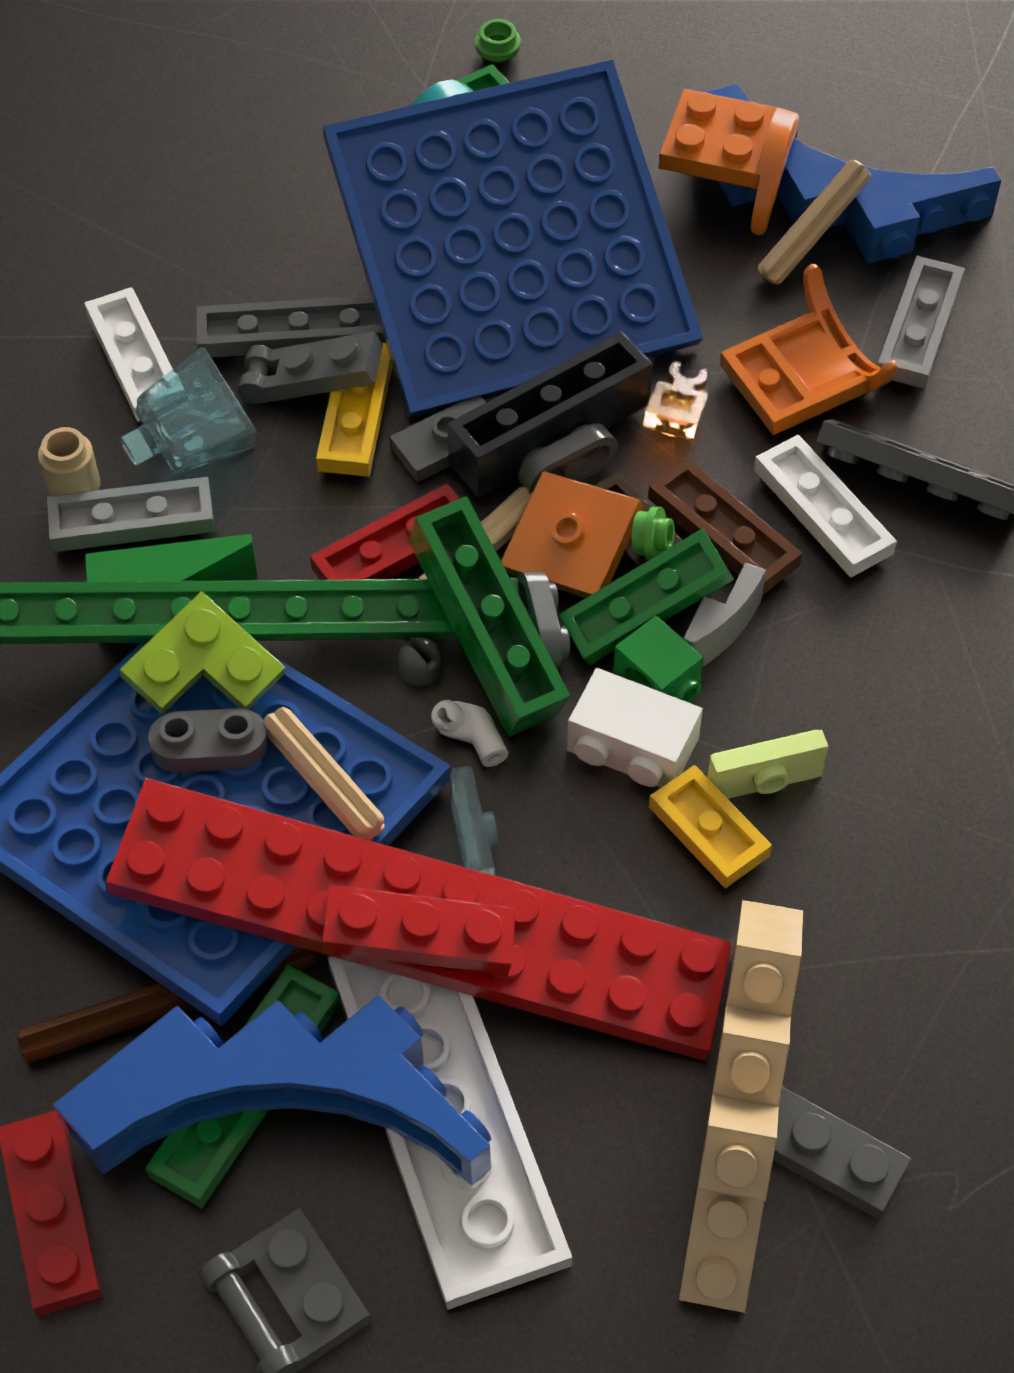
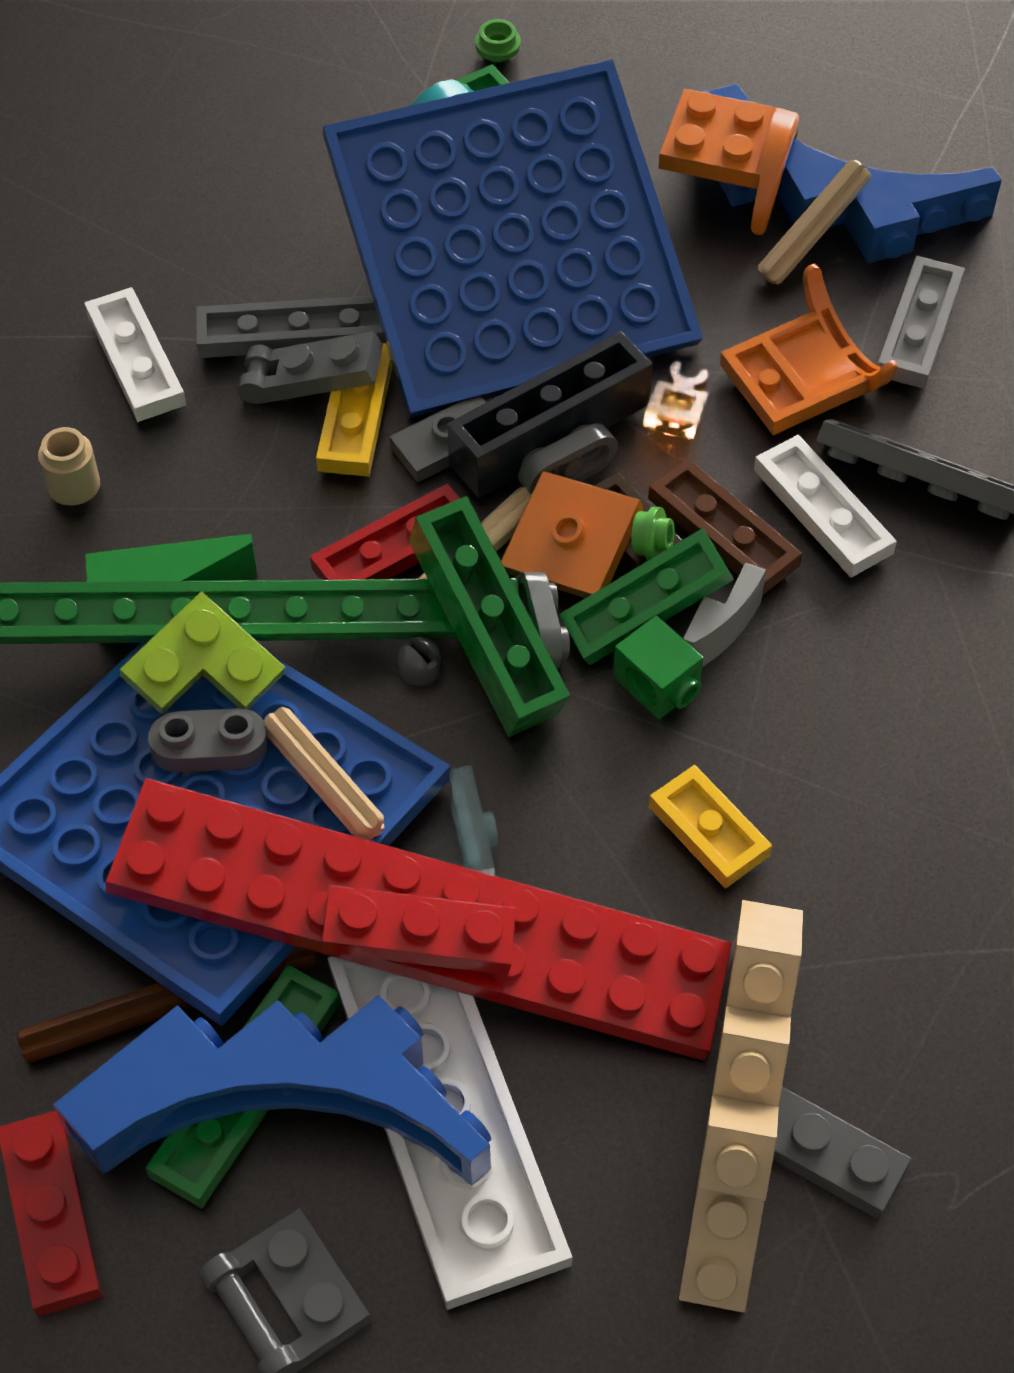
(130, 514): light grey plate -> none
(189, 418): clear light blue torso -> none
(471, 725): white arm -> none
(633, 729): white brick -> none
(769, 764): yellowish green plate -> none

